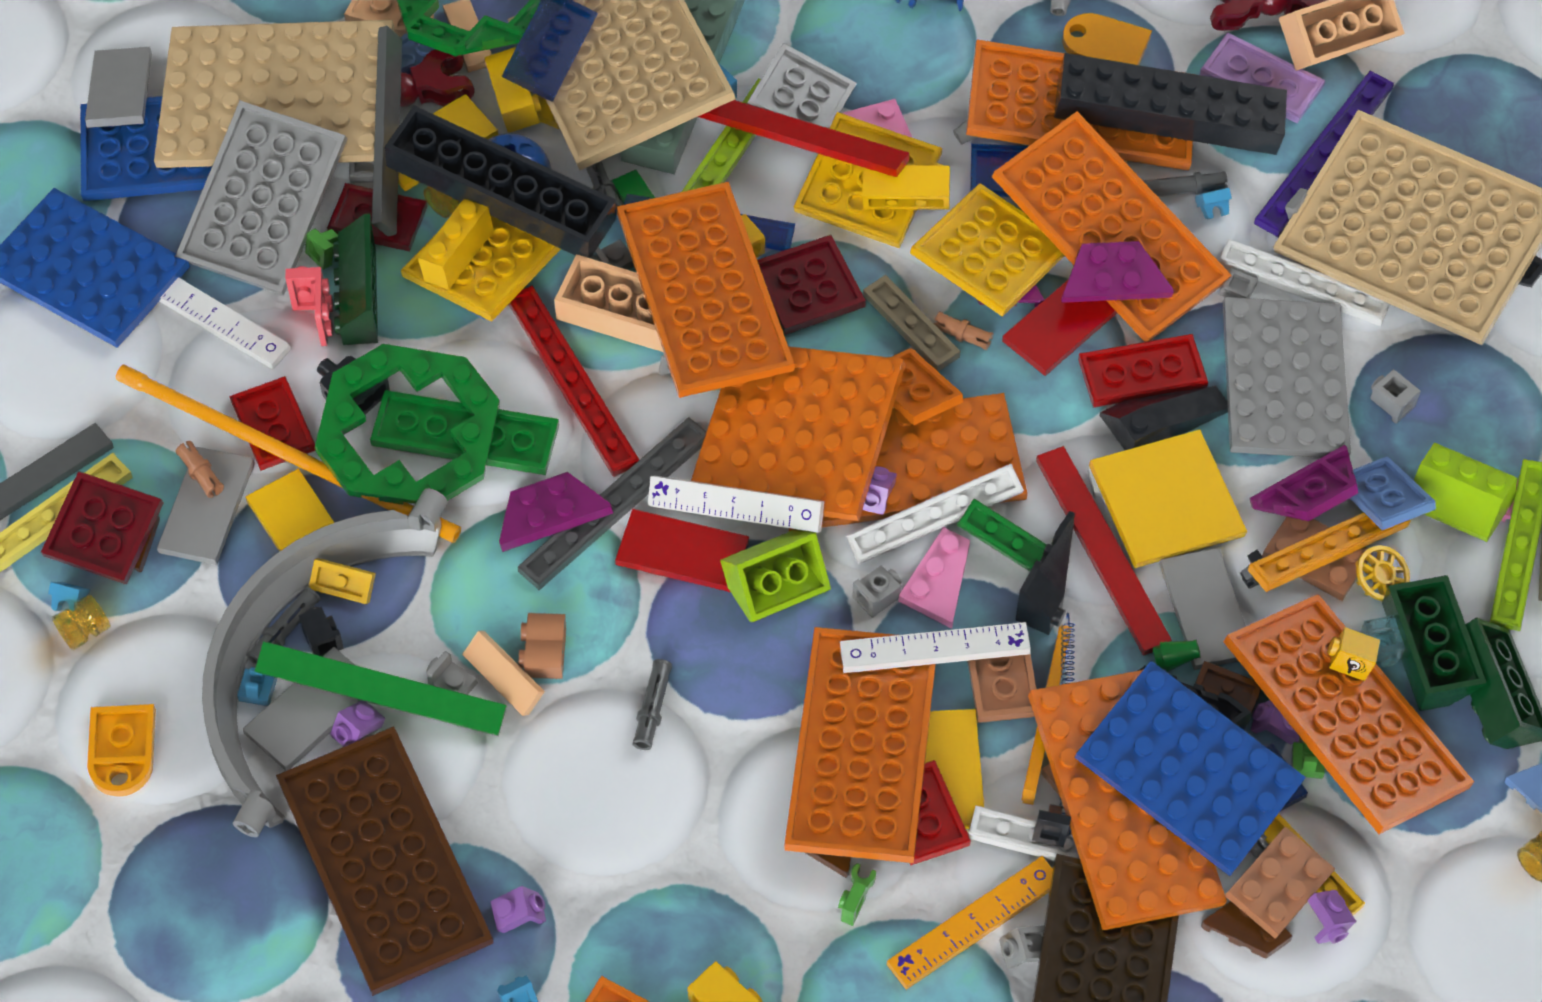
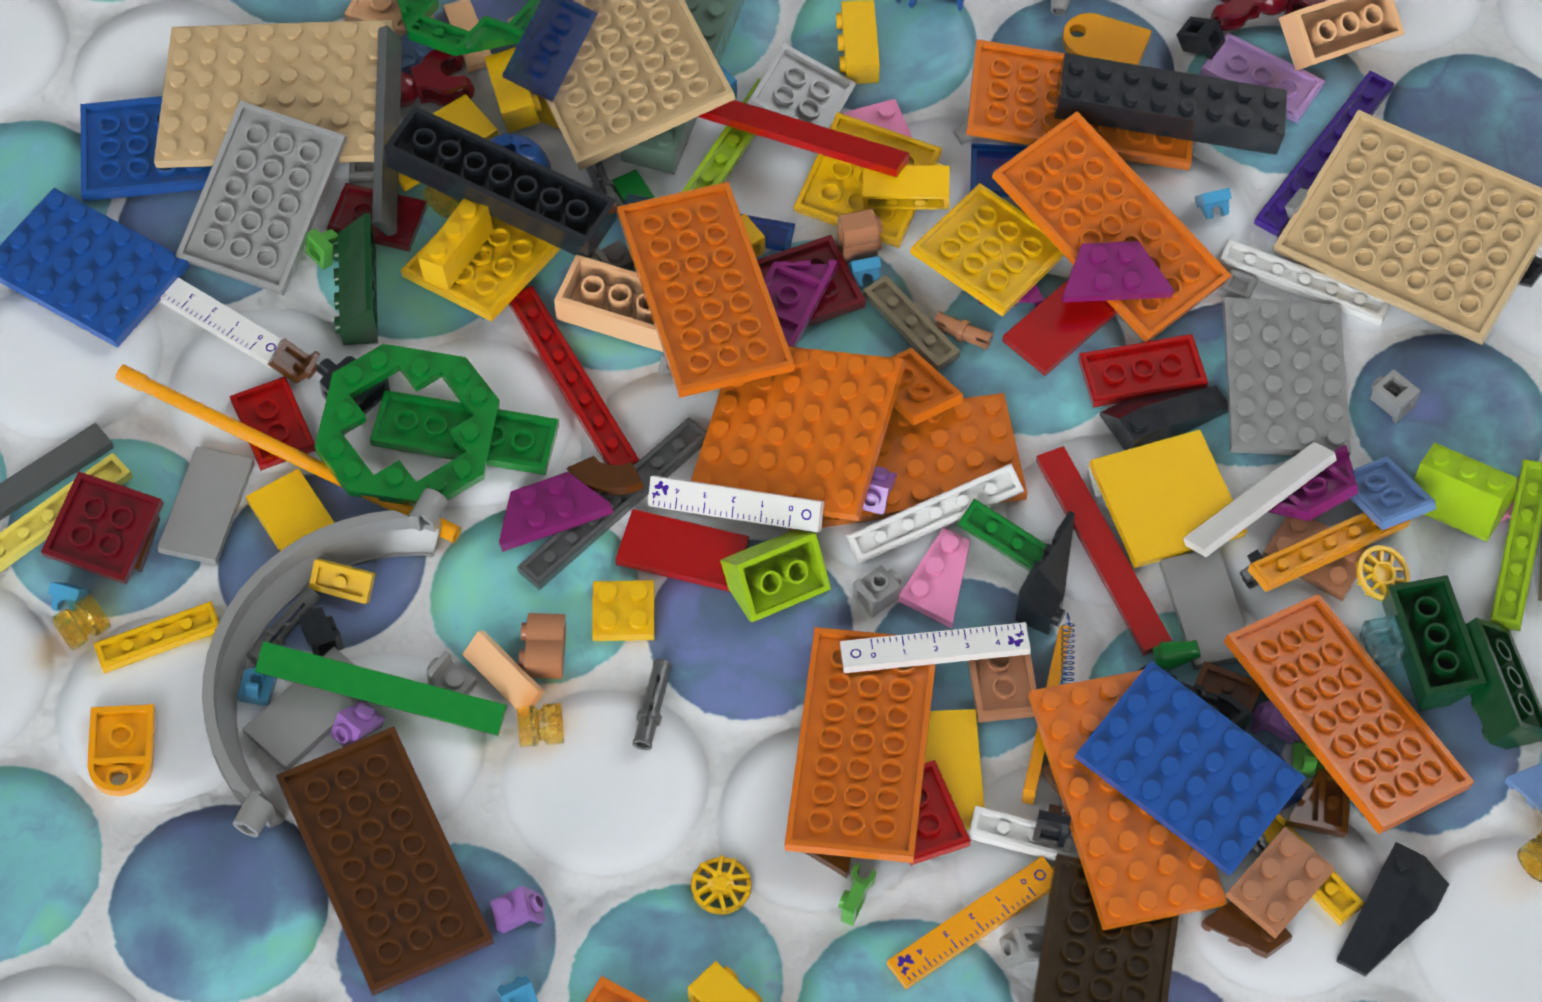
(118, 87): light grey tile -> none
(156, 637): none -> yellow tile
(199, 469): nougat pin -> none
(293, 361): none -> reddish brown bracket
(312, 292): coral bracket -> none
(529, 729): none -> clear yellow wheel
(607, 478): none -> reddish brown tile
(623, 610): none -> yellow plate
(721, 885): none -> yellow wheel
(797, 292): none -> magenta wing
(858, 41): none -> yellow brick
(859, 235): none -> nougat brick
(865, 266): none -> dark azure tile
(1188, 184): dark grey pin -> none
(1201, 36): none -> black brick
(1259, 499): none -> white tile
(1321, 807): none -> reddish brown wing
(1333, 915): medium lavender bracket -> none
(1353, 653): yellow brick -> none
(1398, 903): none -> black wedge

